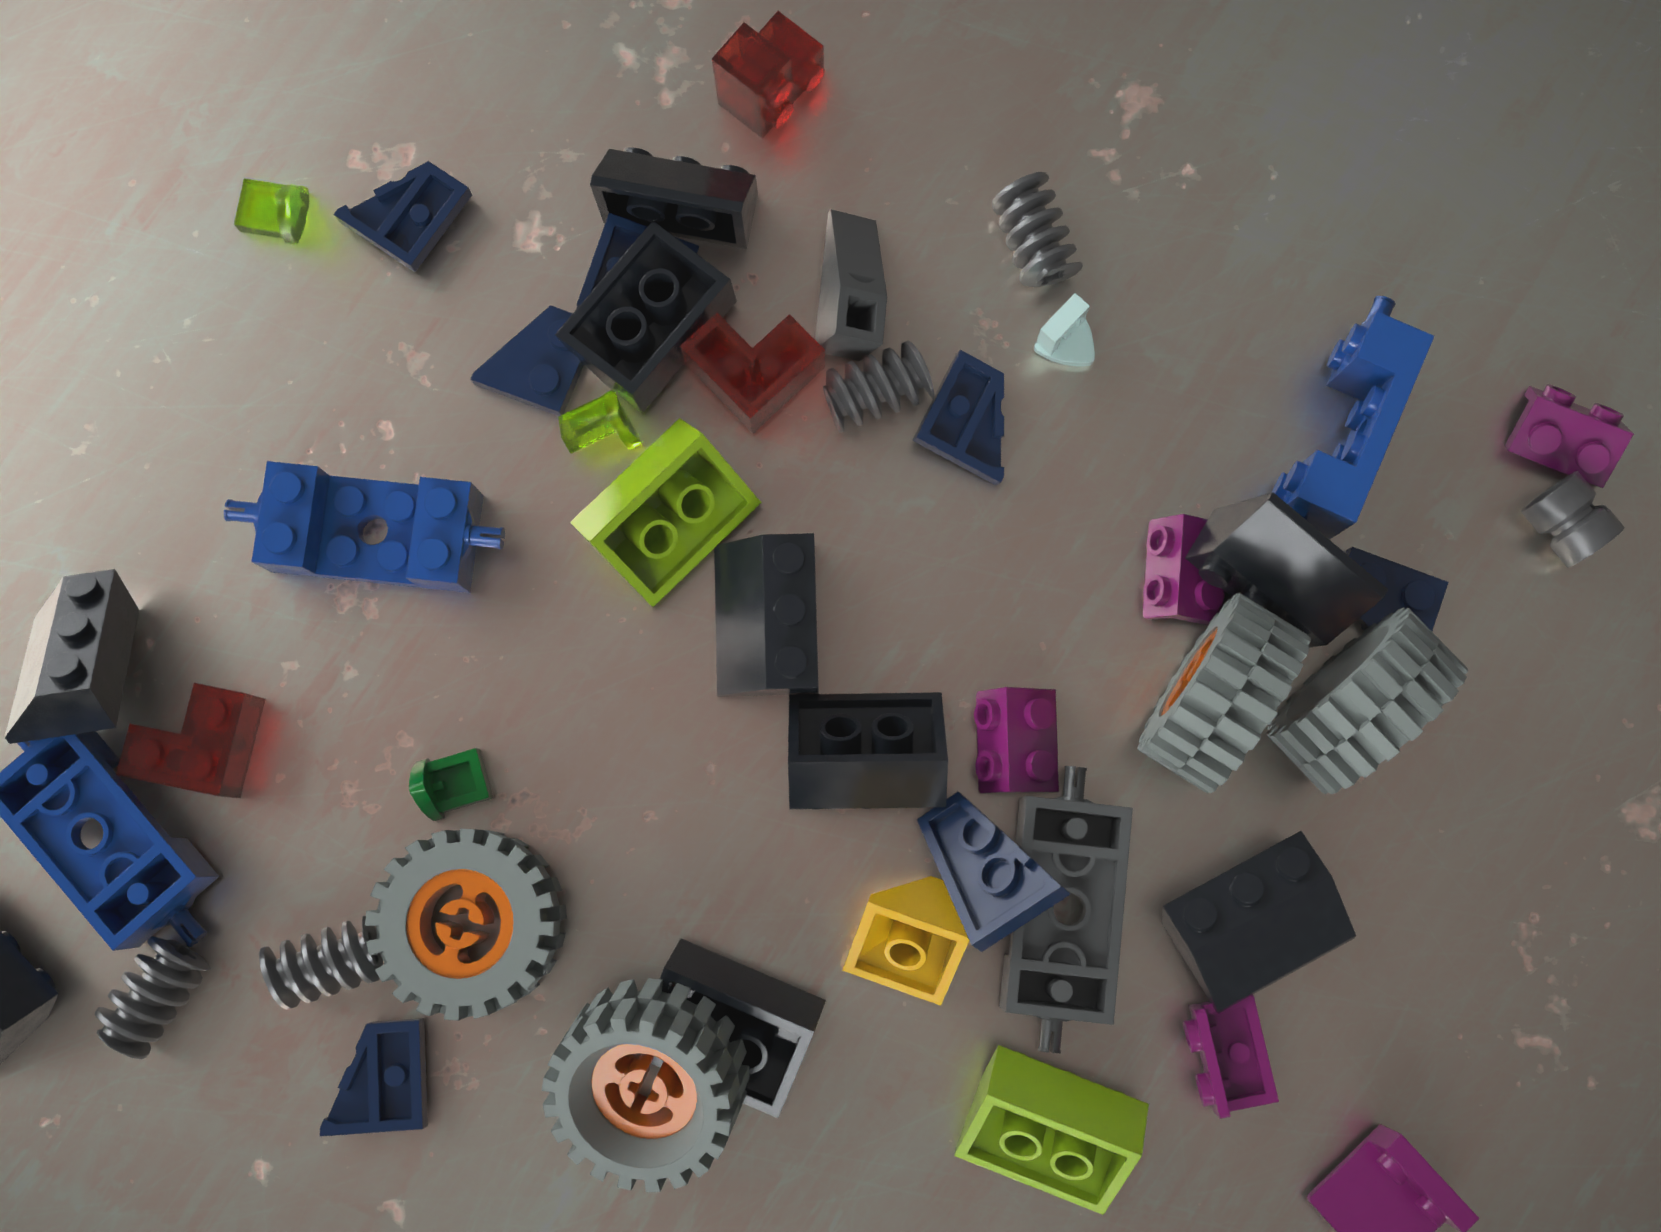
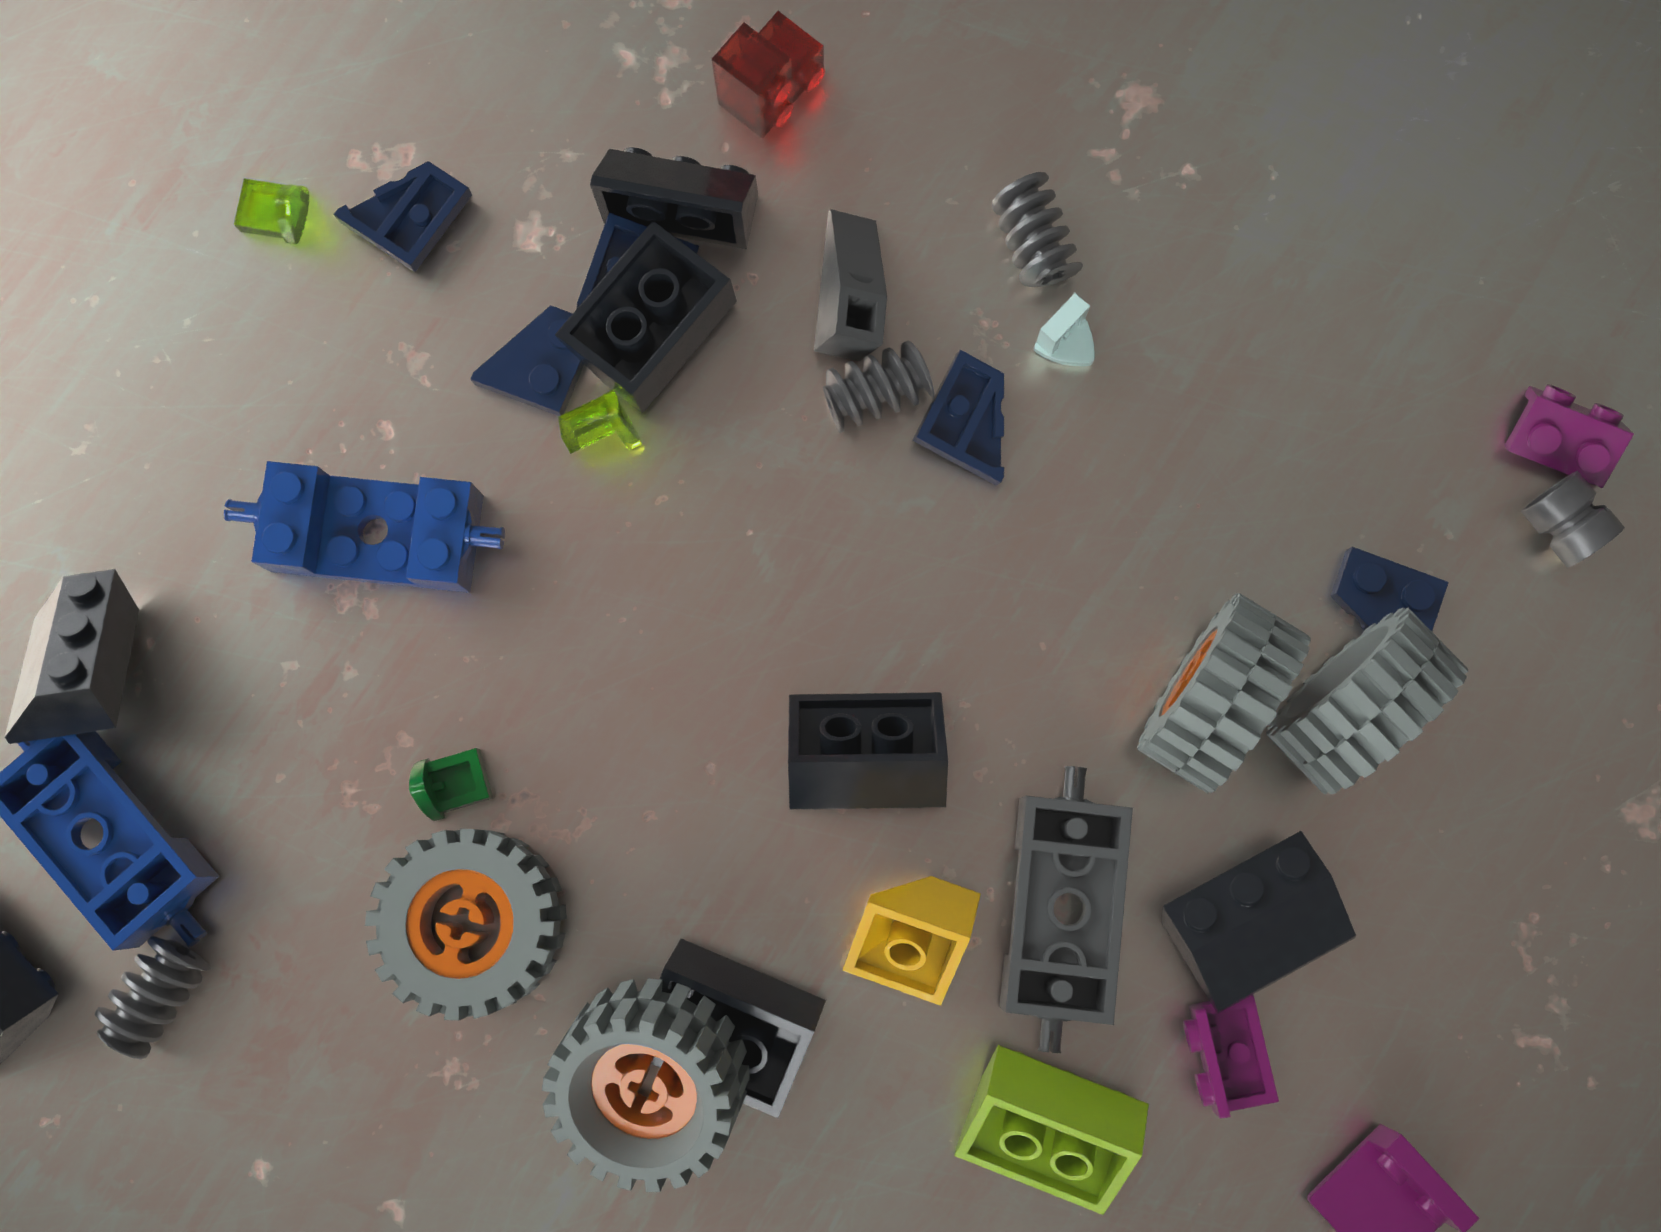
(207, 754): clear red brick -> none
(321, 967): flat silver piece -> none
(384, 1083): dark blue wing -> none
(666, 511): lime slope -> none
(754, 379): clear red brick -> none
(766, 616): black slope -> none
(986, 872): dark blue wing -> none
(1016, 740): magenta bracket -> none
(1171, 581): magenta bracket -> none
(1284, 567): black slope -> none
(1378, 369): blue brick -> none

